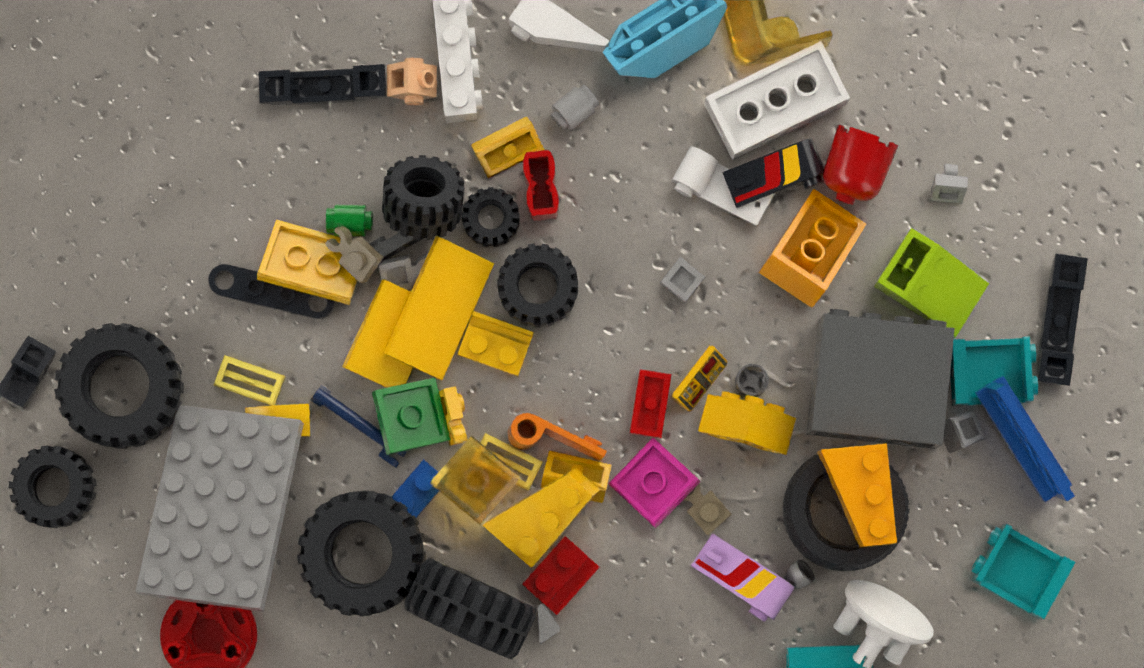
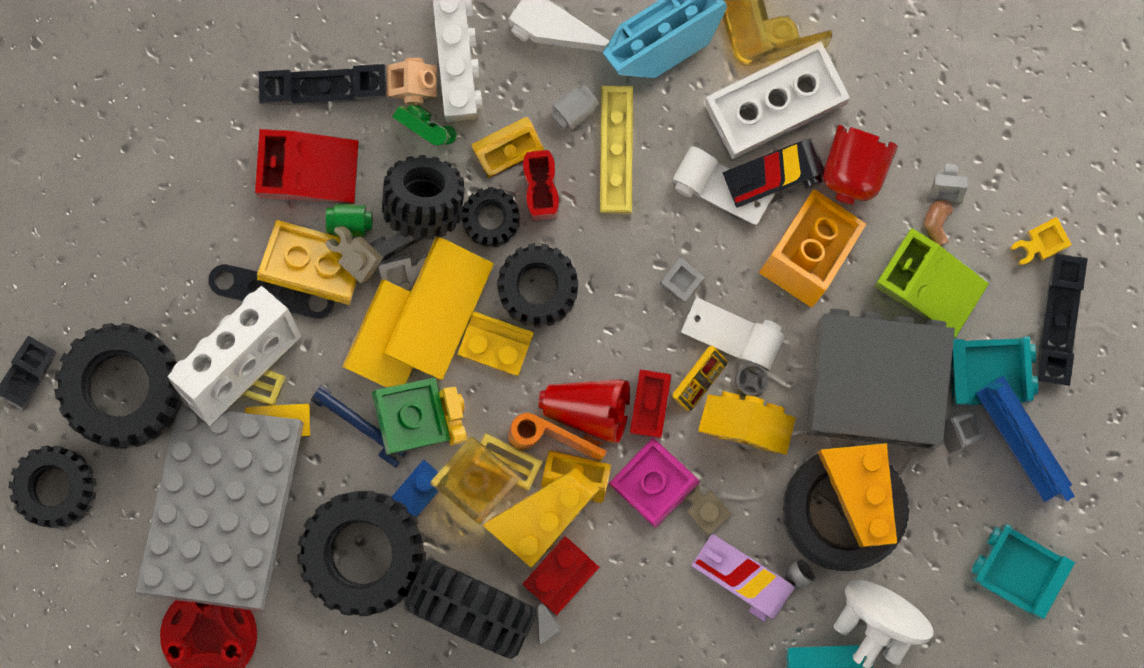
(246, 358): none -> white brick
(306, 167): none -> red slope
(419, 121): none -> green plate
(589, 406): none -> red cone
(616, 149): none -> light yellow tile
(734, 335): none -> white door
(935, 219): none -> nougat arm
(1045, 240): none -> yellow plate

